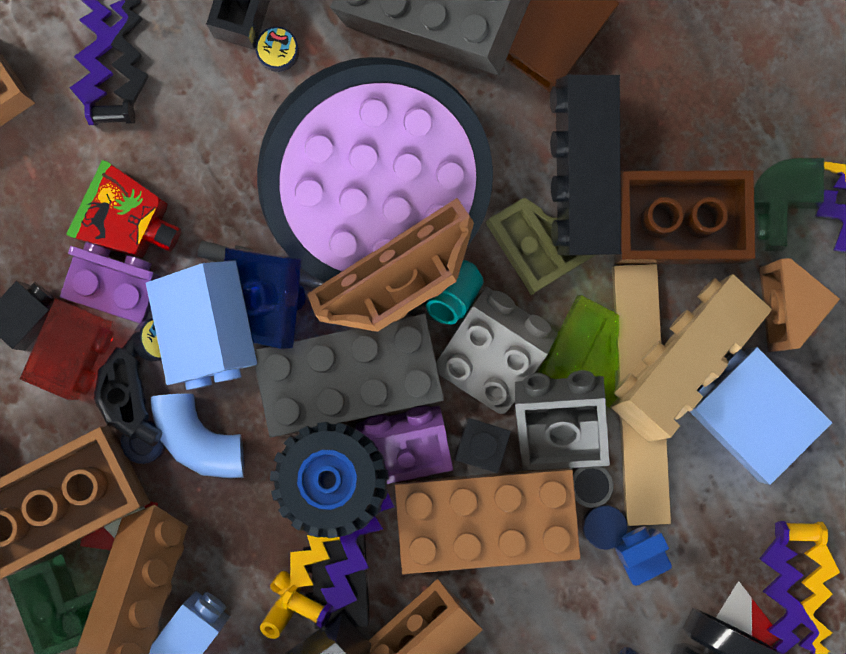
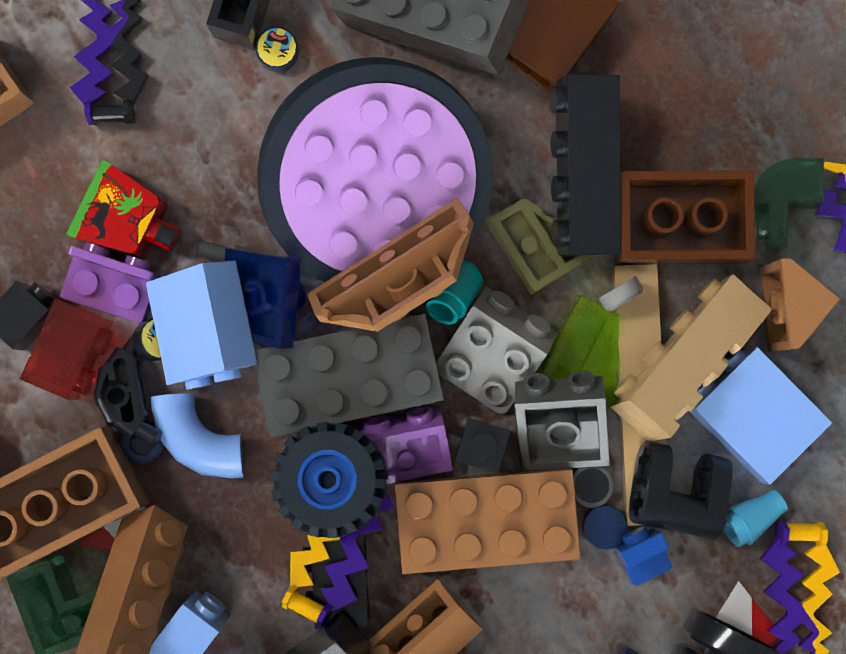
(278, 617): yellow arm -> none
(621, 294): none -> light grey tile
(695, 514): none -> black connector
(753, 517): none -> medium azure cone

